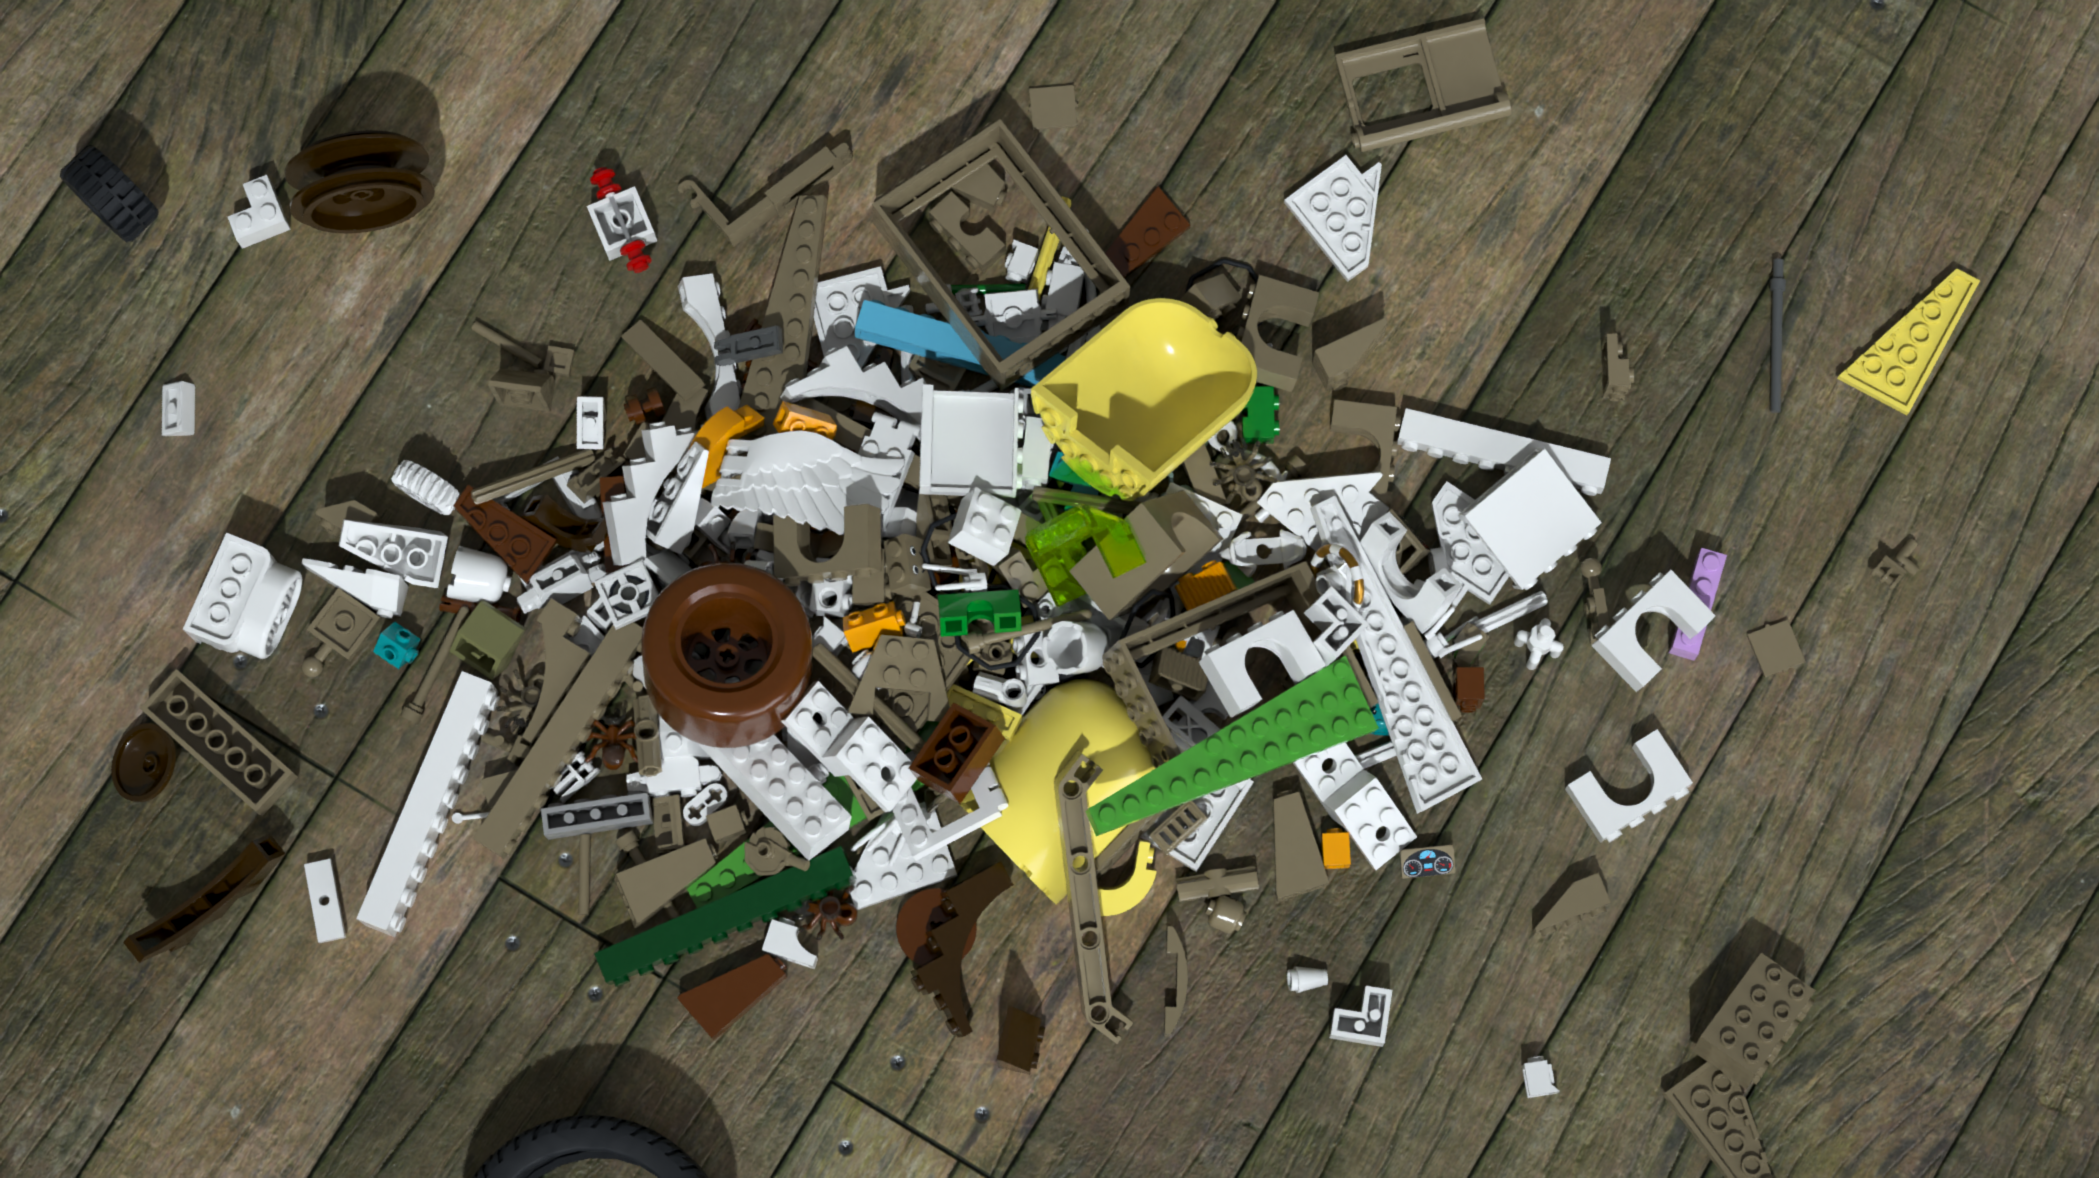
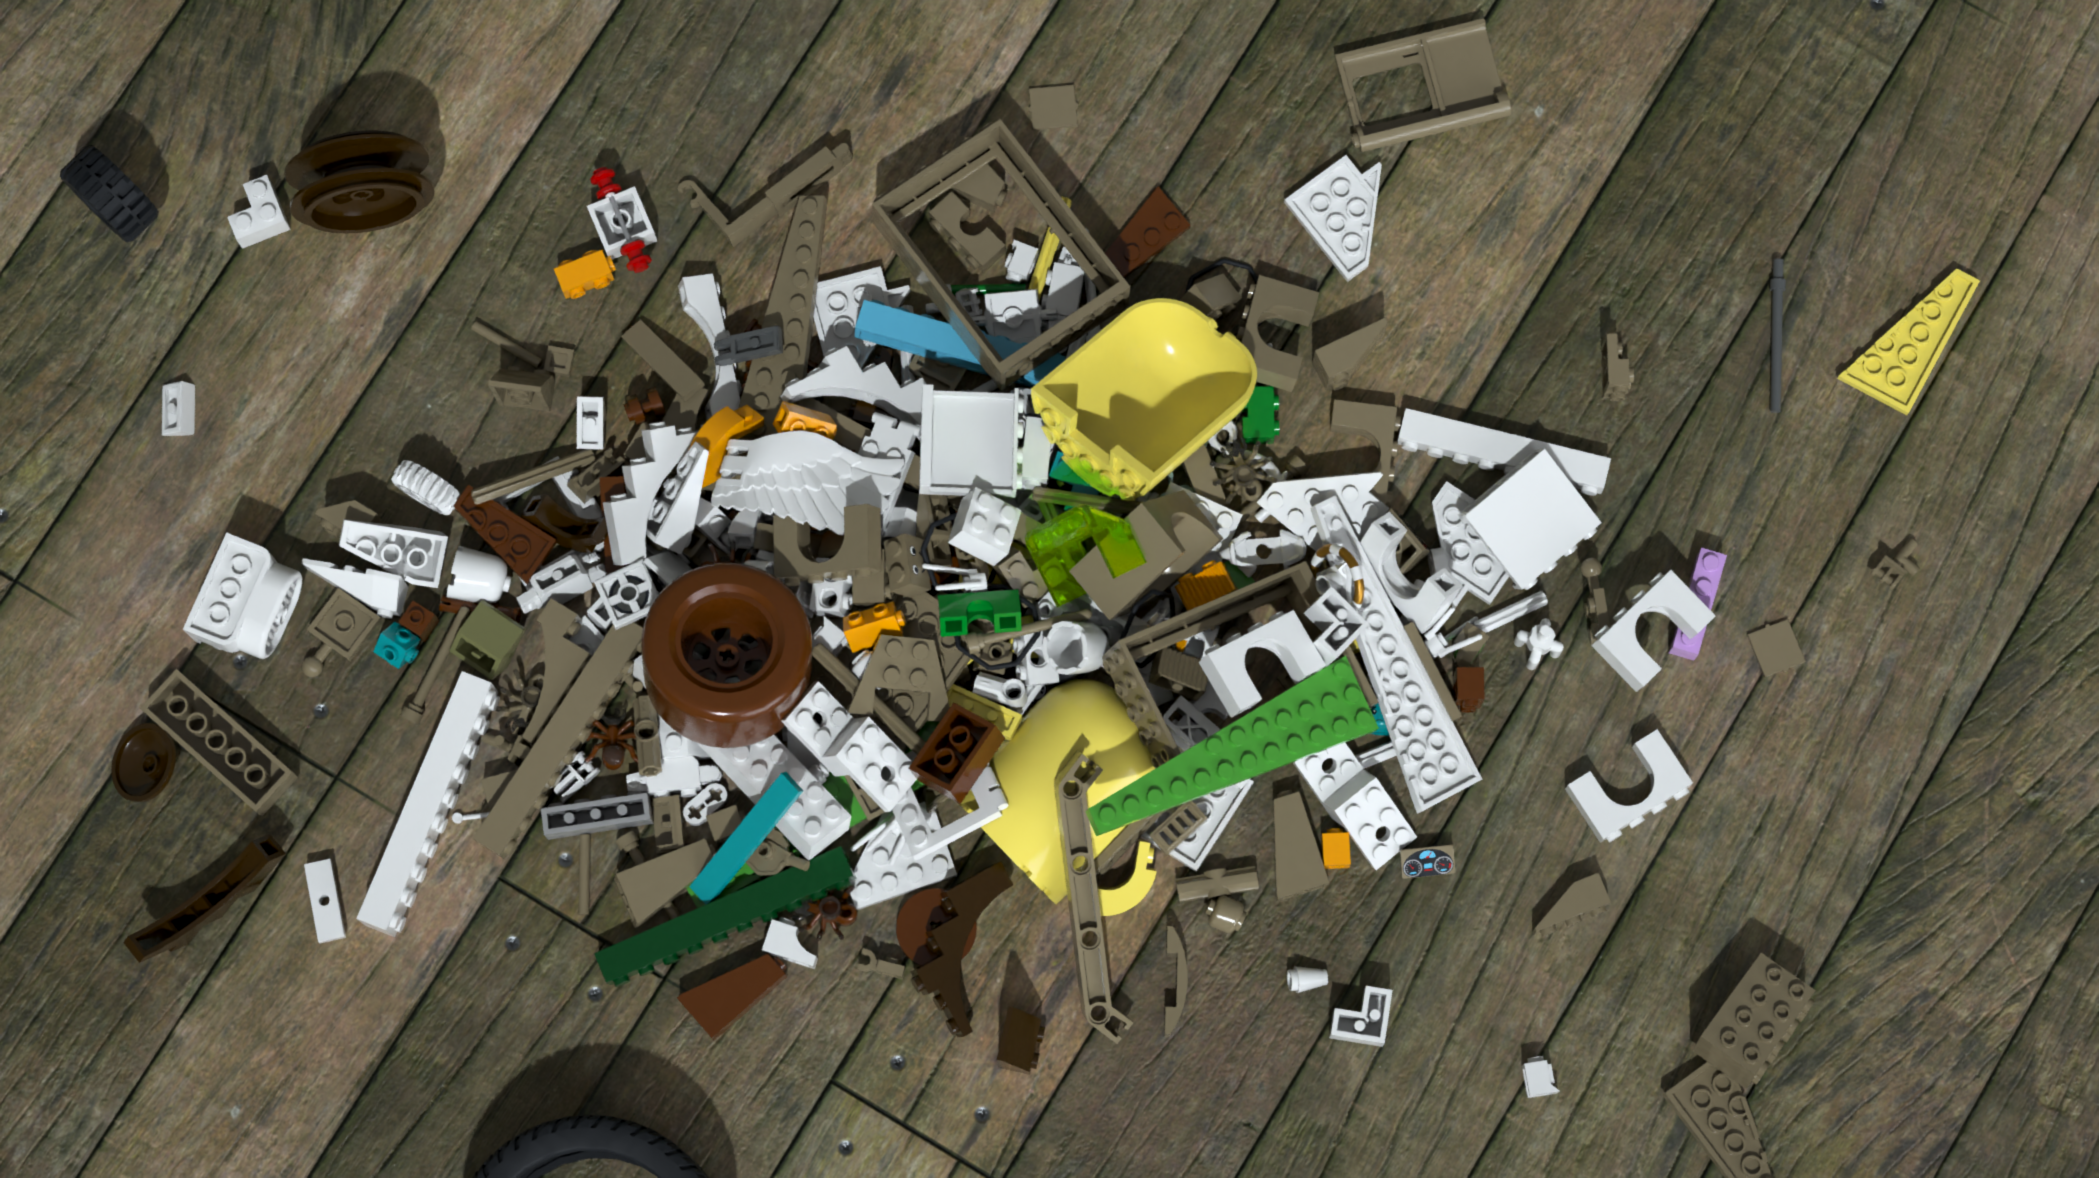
(419, 621): none -> reddish brown brick
(585, 273): none -> light orange brick
(746, 838): none -> teal tile
(889, 967): none -> dark tan plate
(911, 629): white hand -> none

